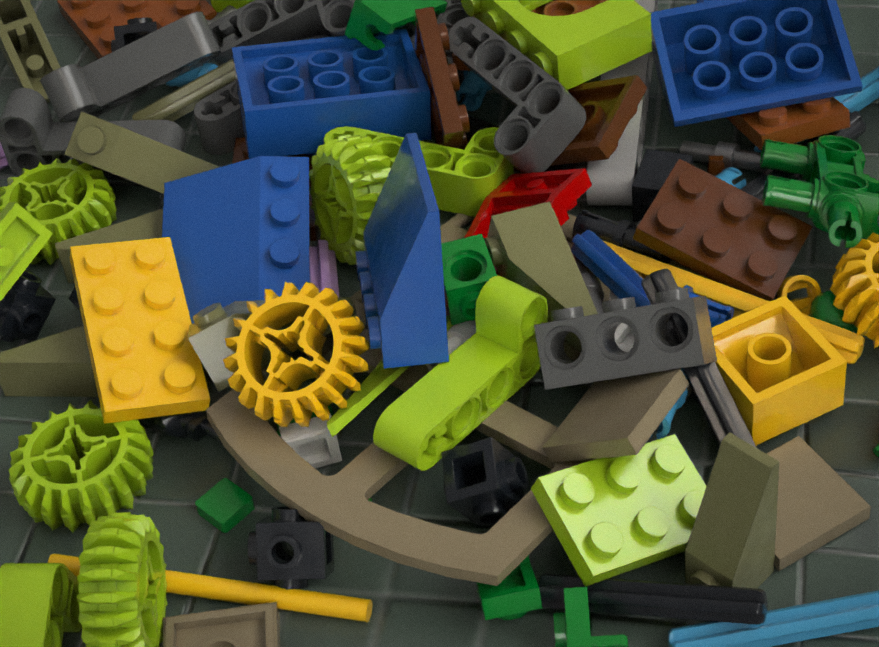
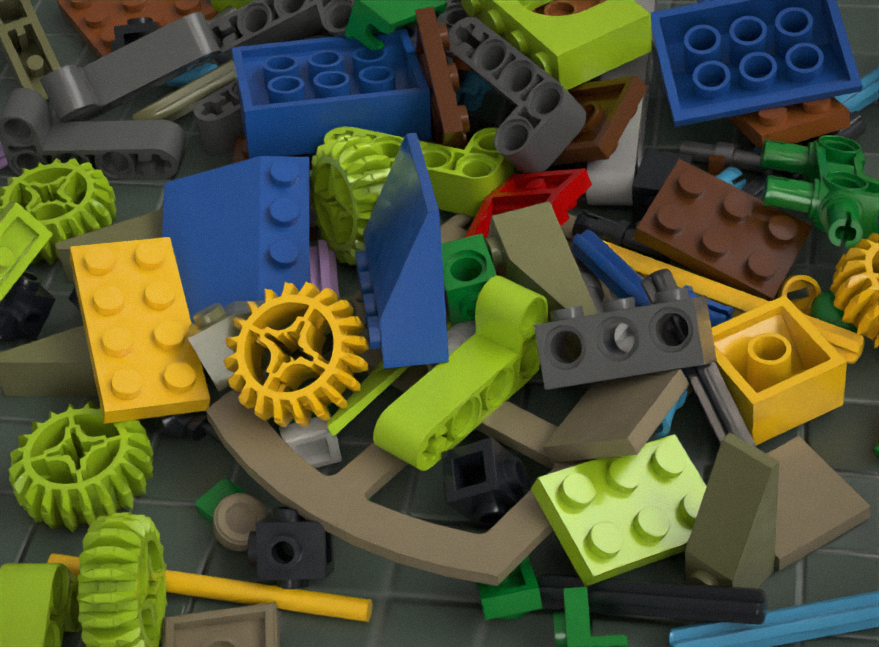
(130, 154): olive slope -> none
(235, 519): none -> dark tan tile

